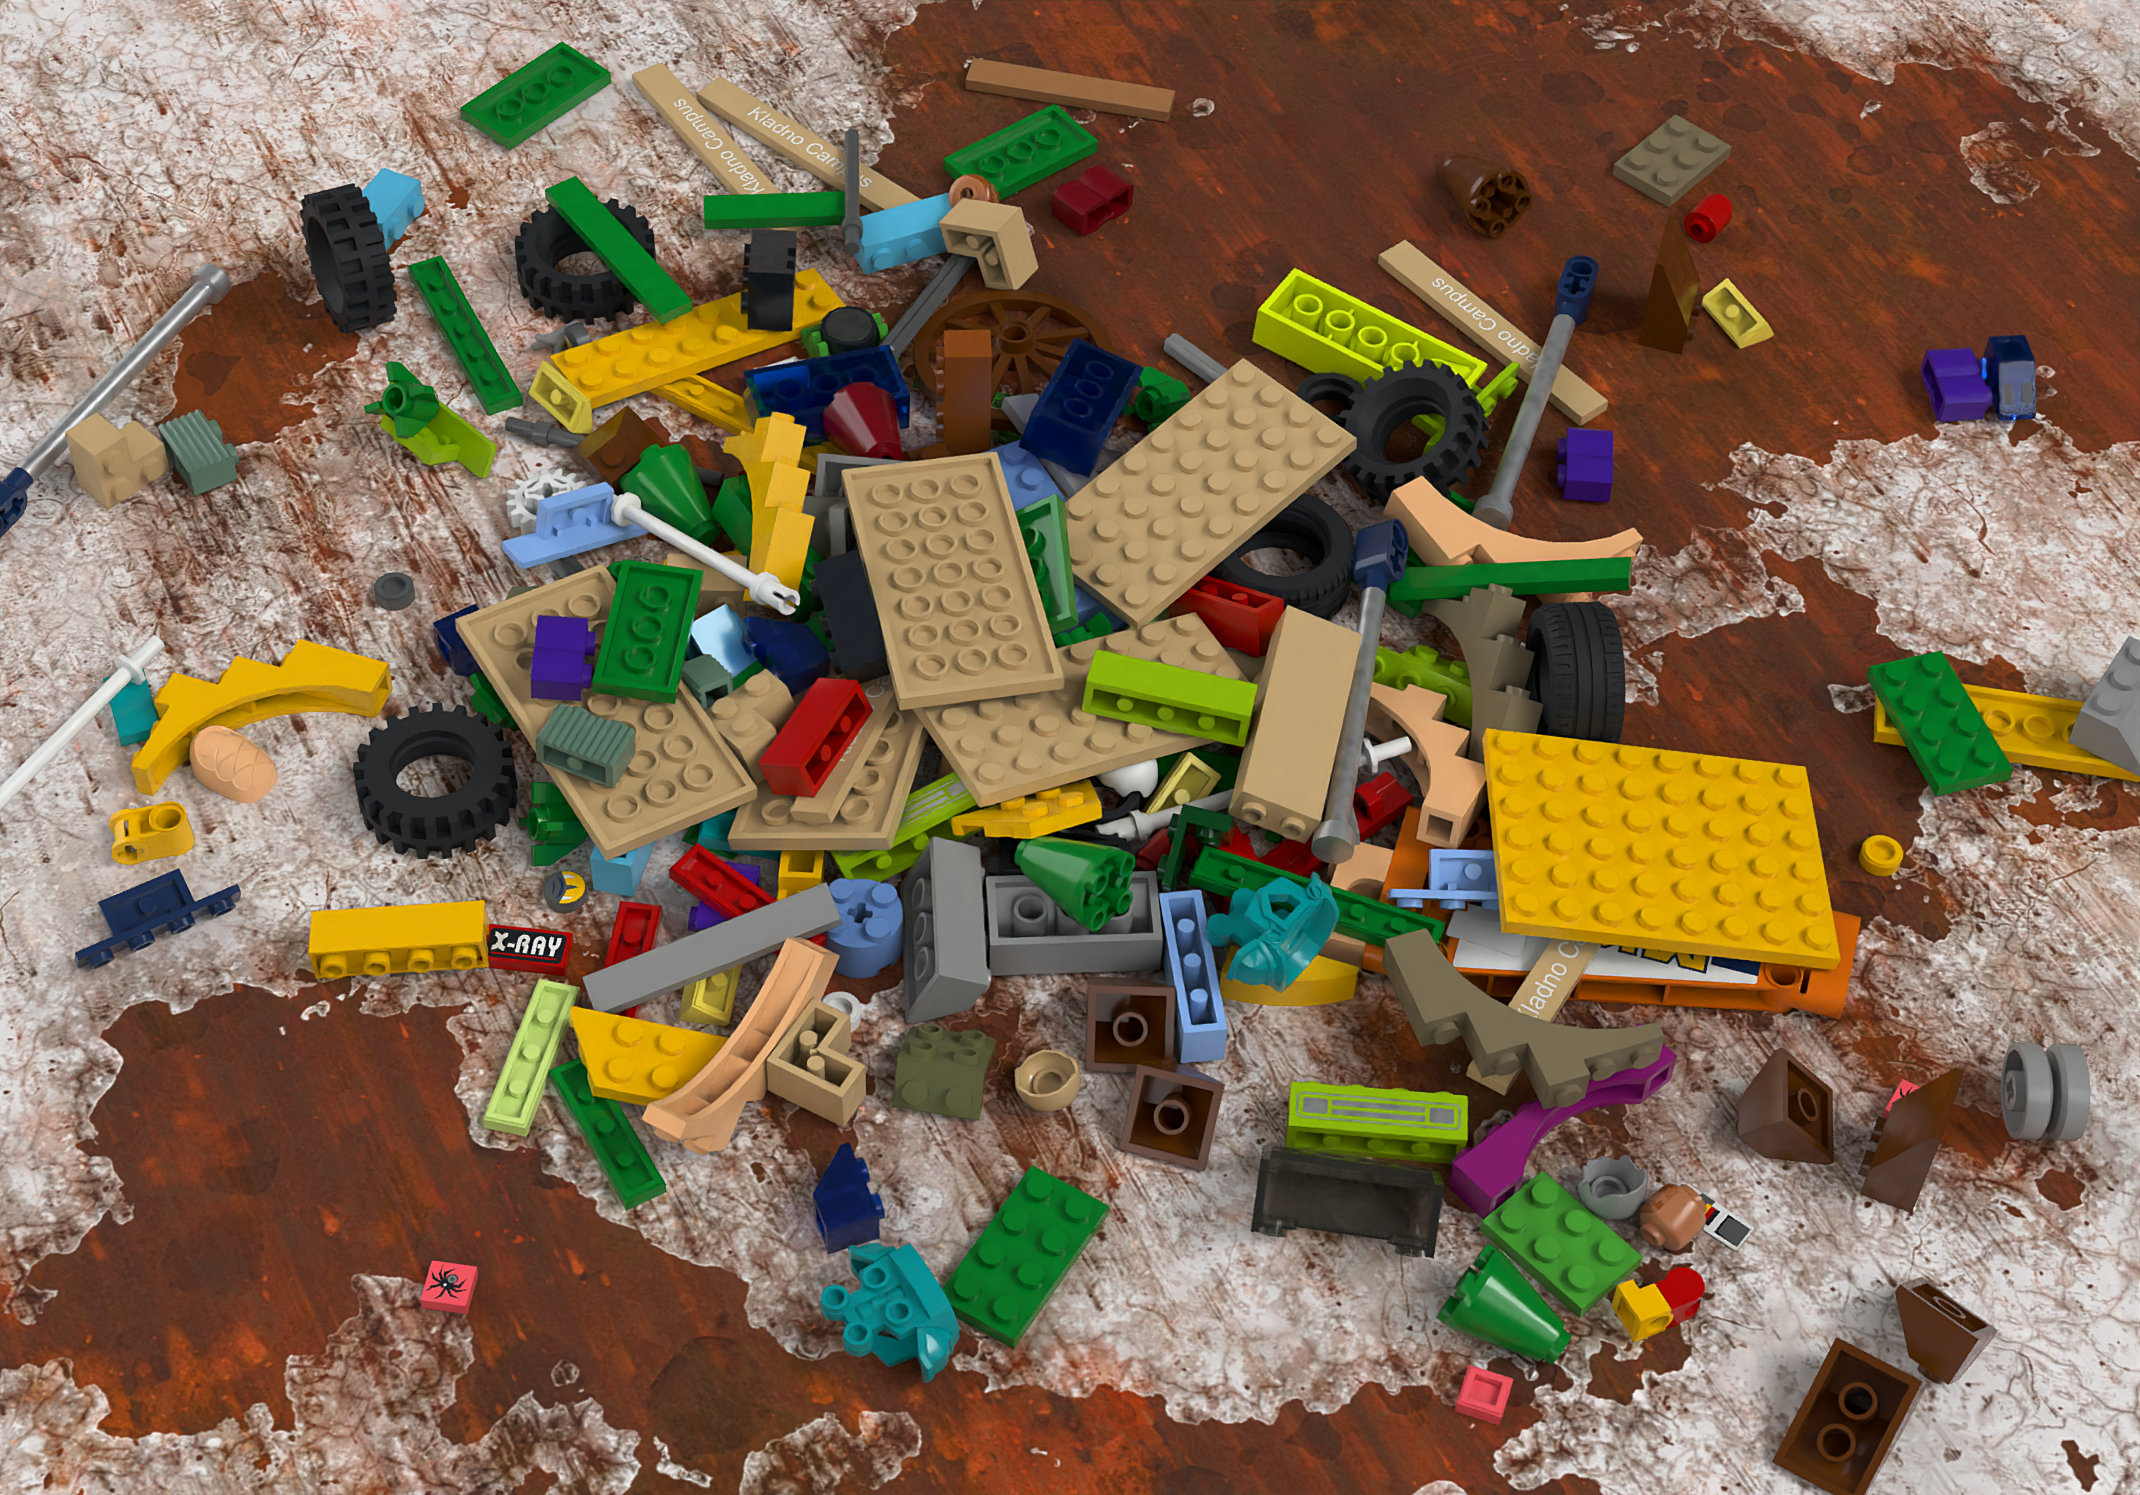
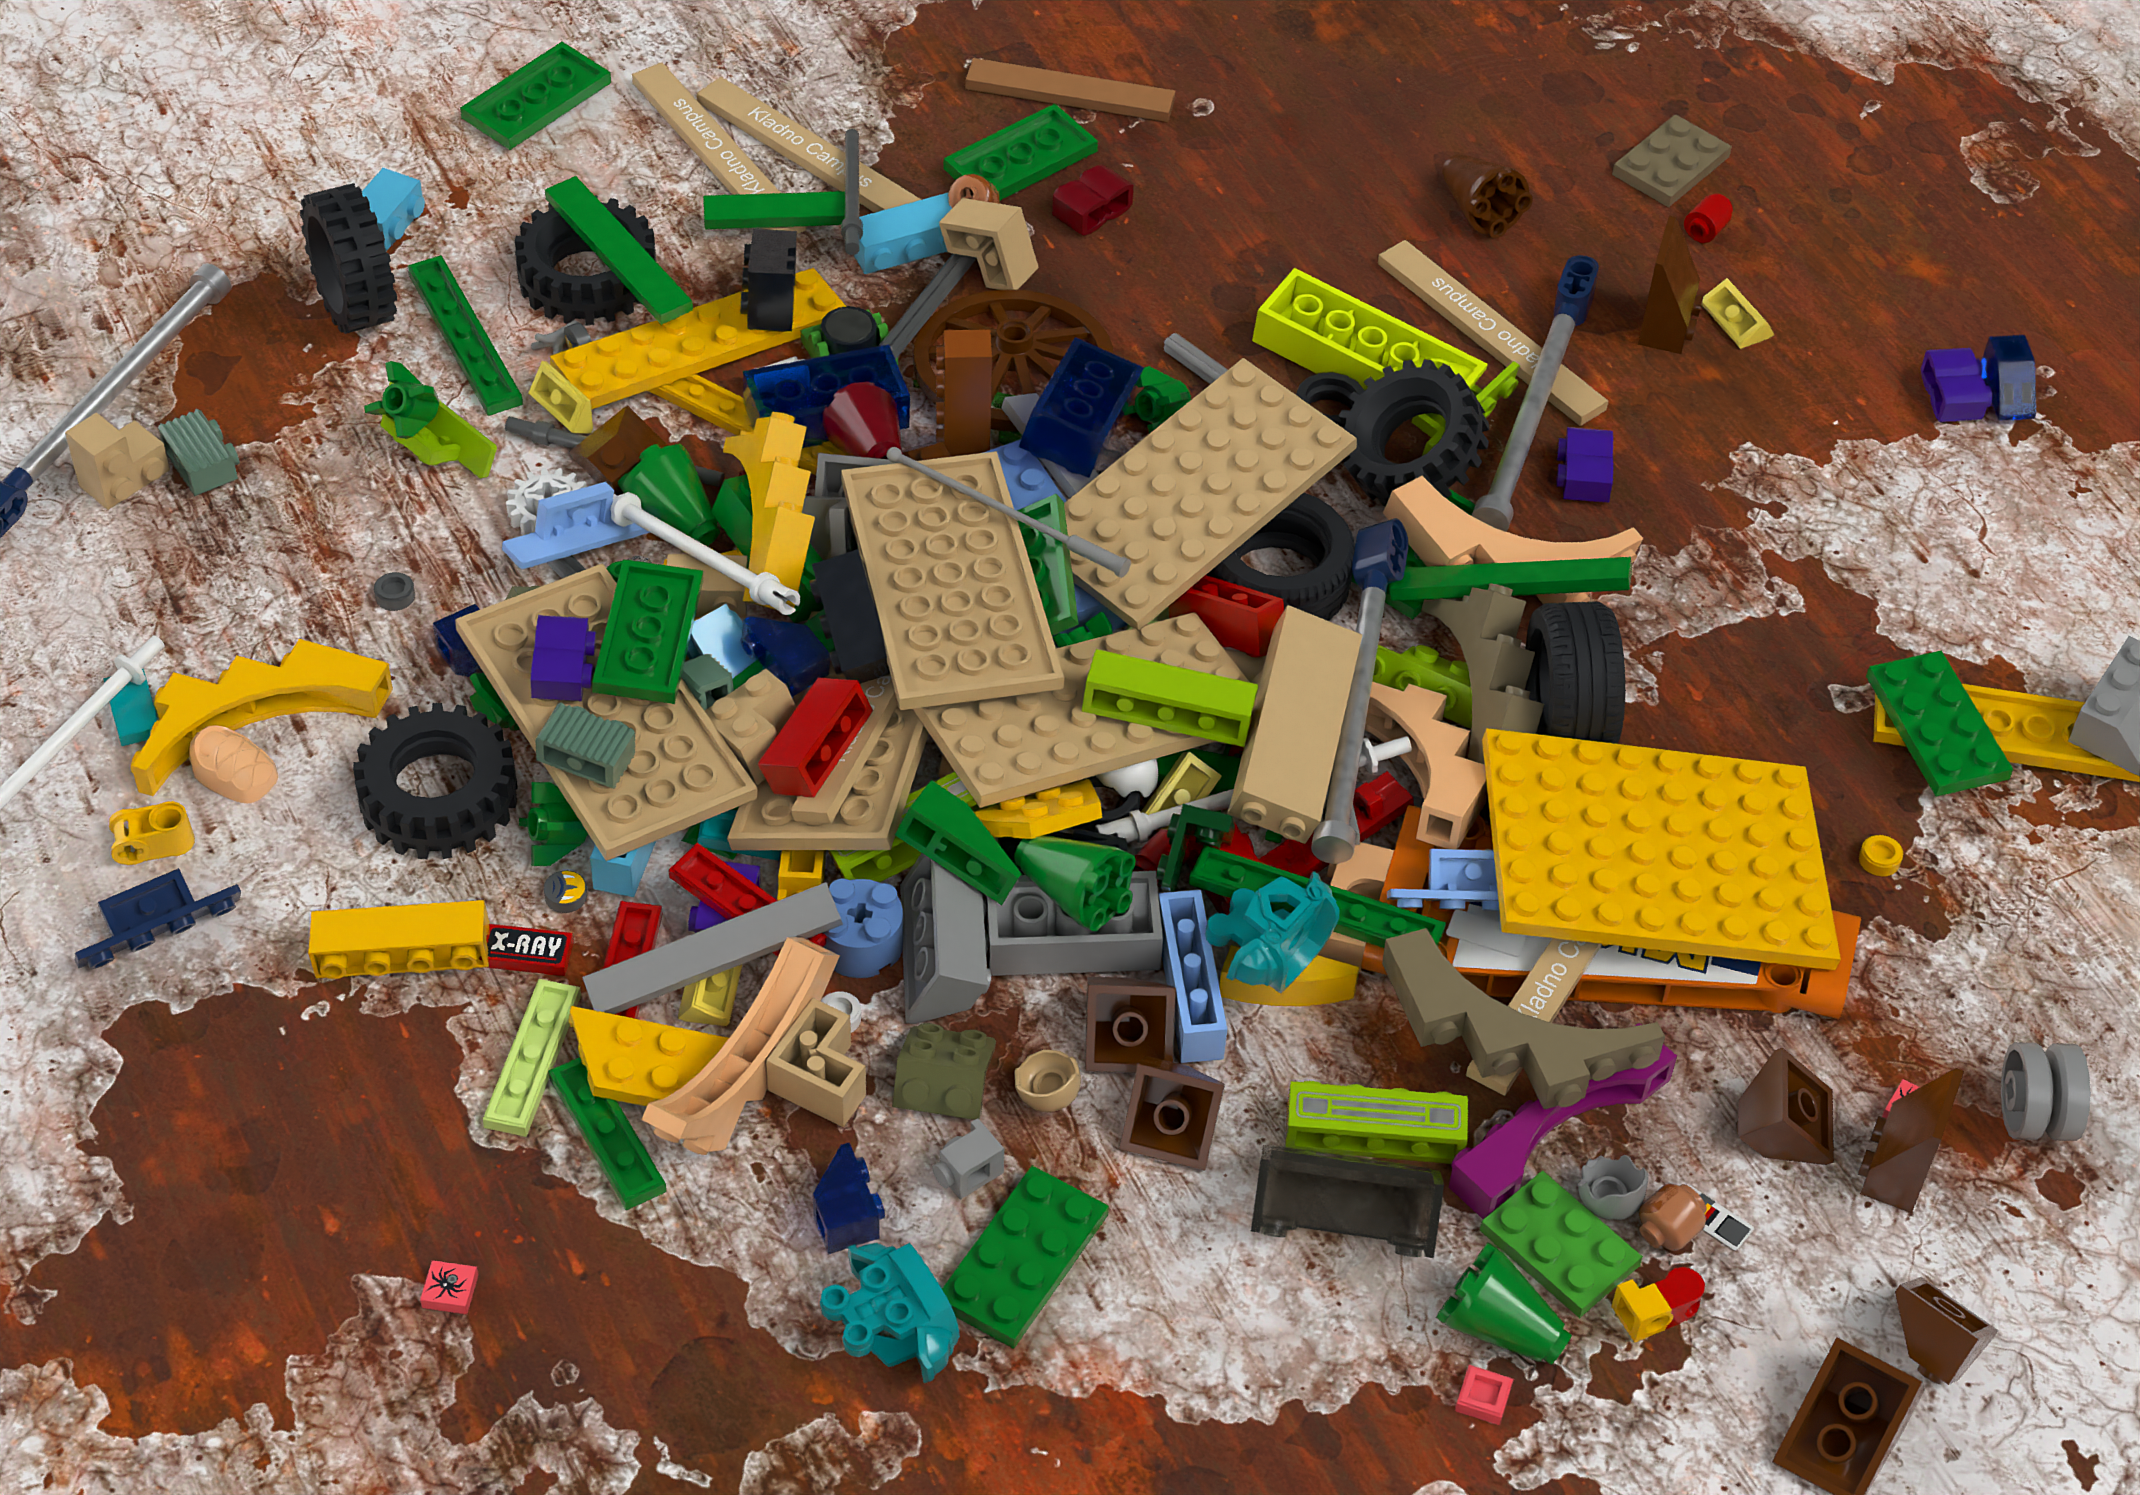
(958, 841): none -> green slope
(970, 1161): none -> light grey brick
(1074, 543): none -> light grey piece

